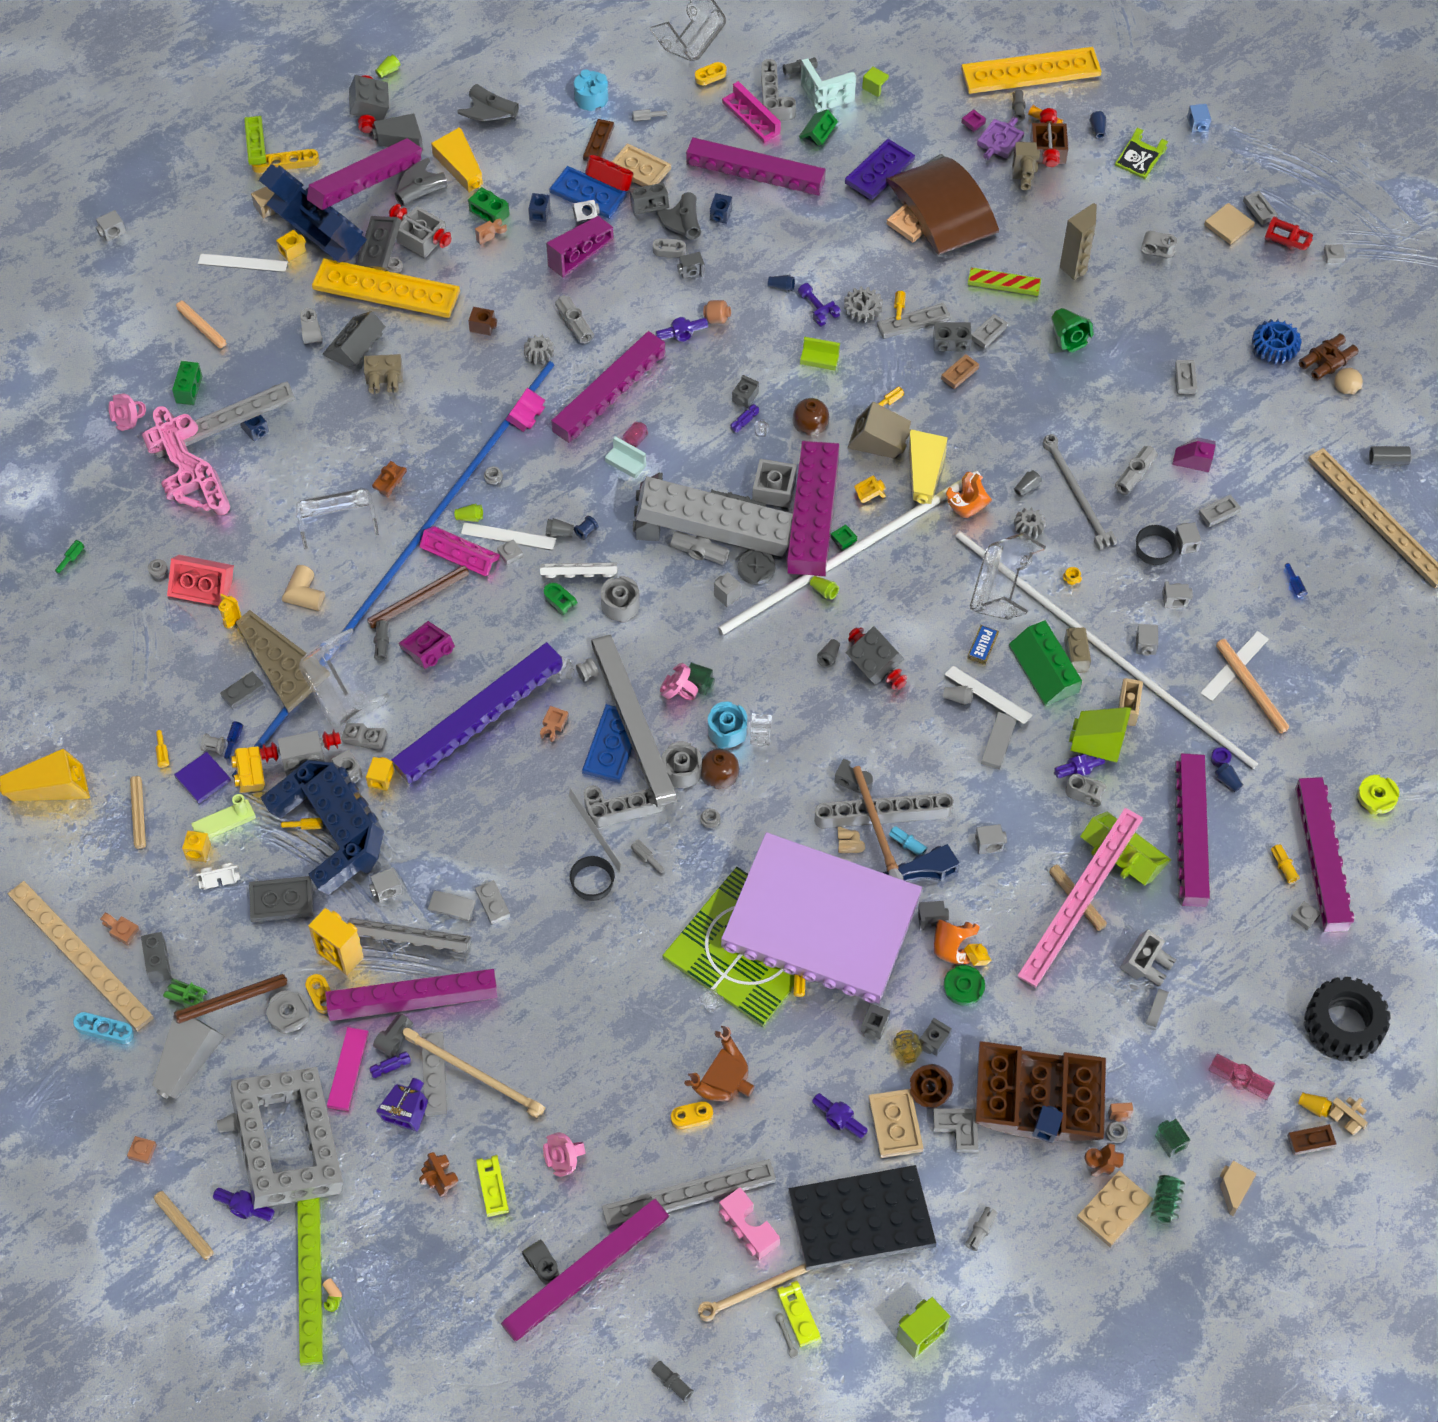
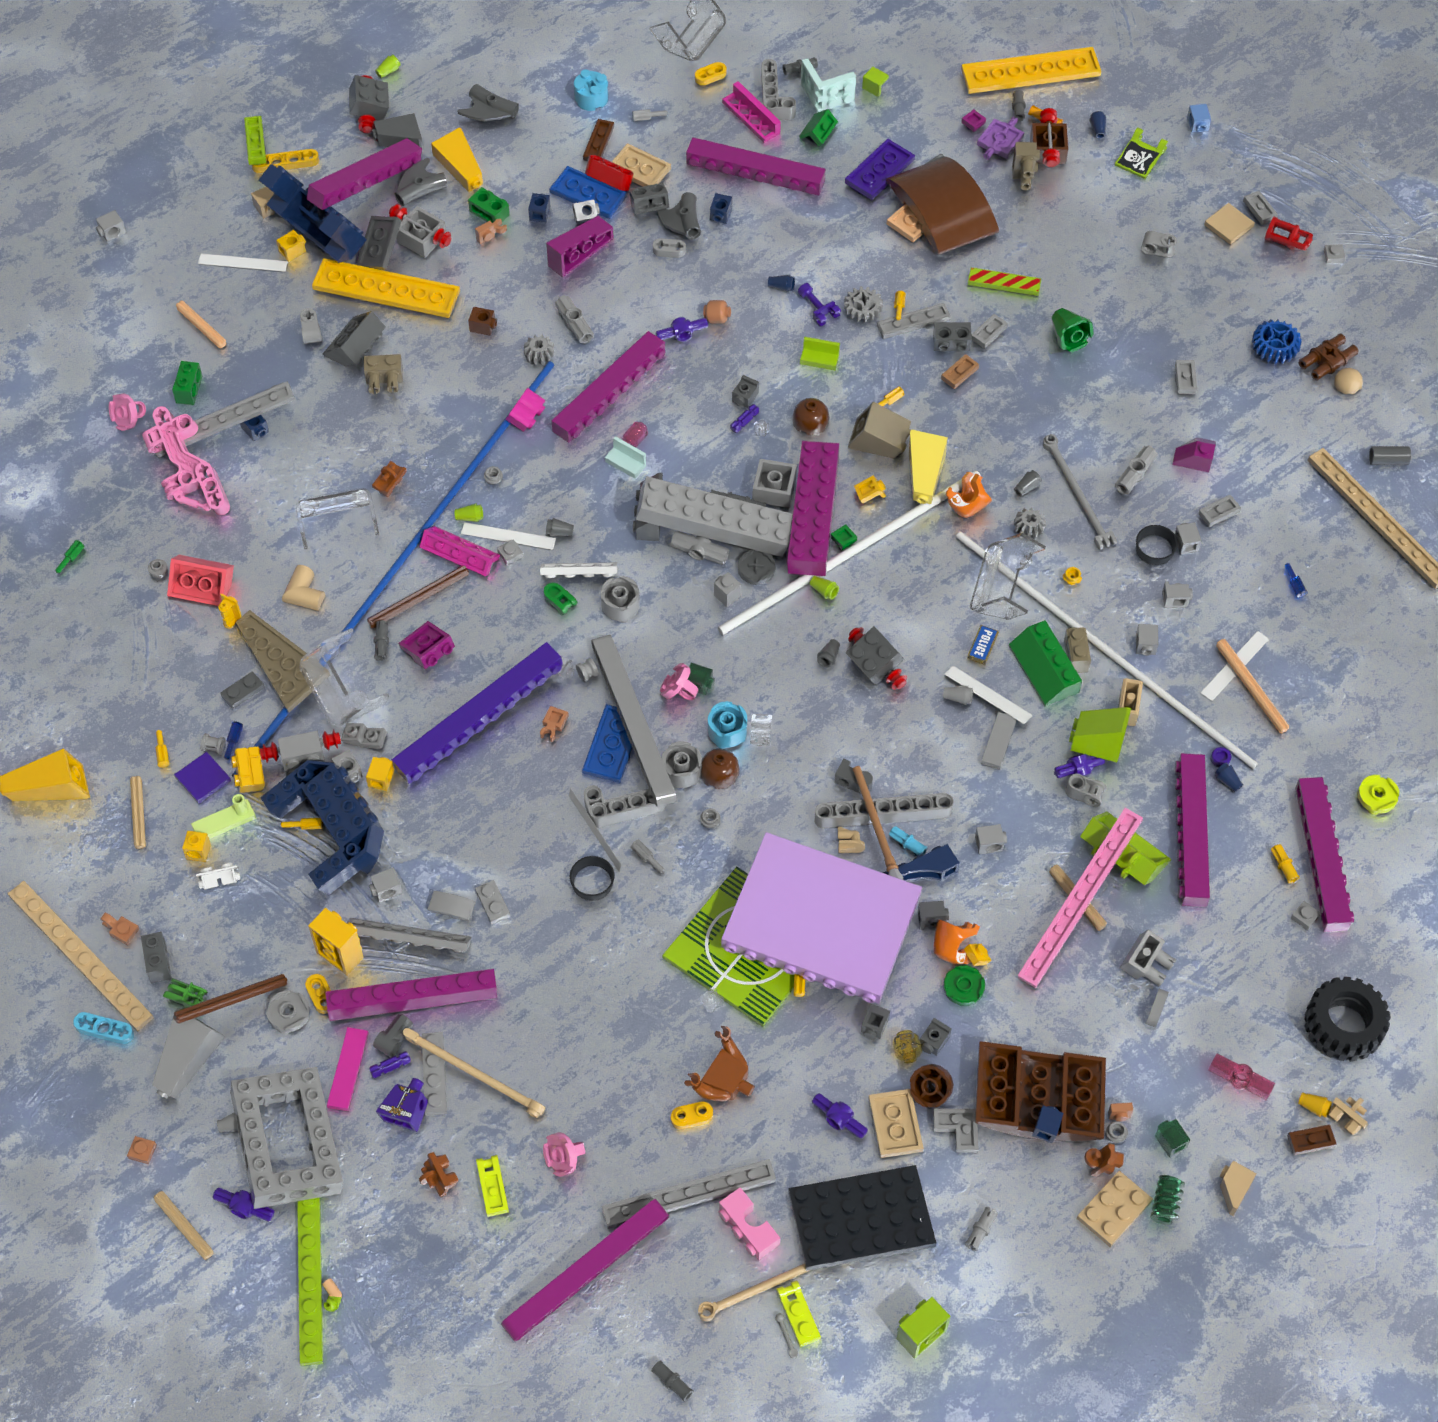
(281, 899): dark grey plate -> none
(395, 265): light grey plate -> none
(539, 1260): dark grey piece -> none
(586, 527): dark blue bush -> none
(691, 265): dark grey brick -> none
(1078, 242): dark tan slope -> none

